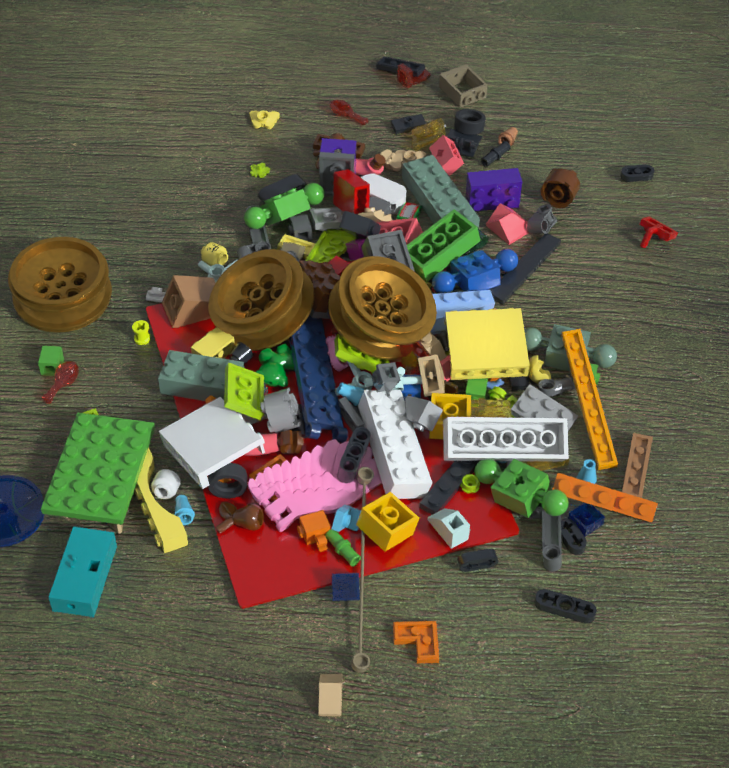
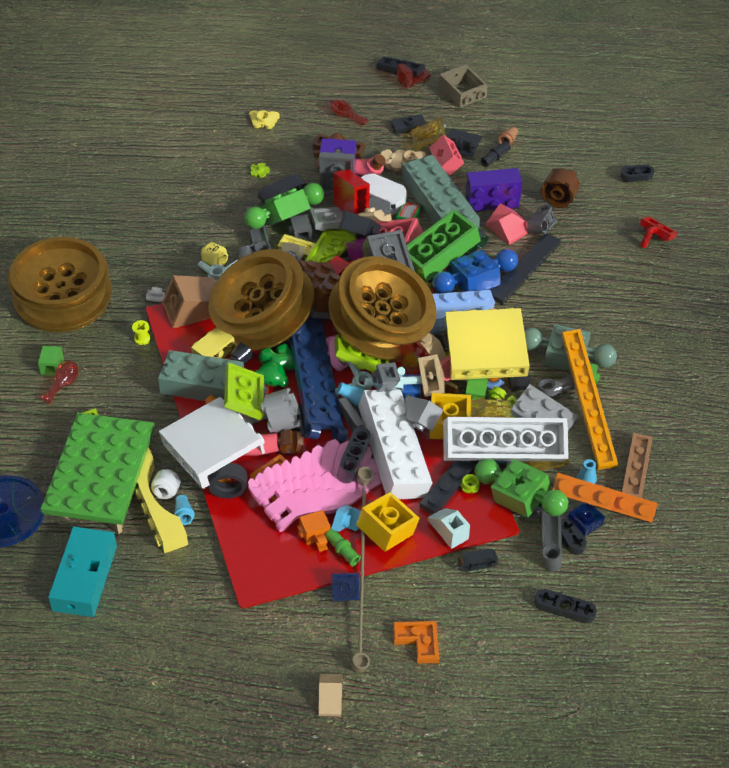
(248, 517): reddish brown piece -> none
(469, 121): black tyre -> none
(536, 372): light yellow hair -> none

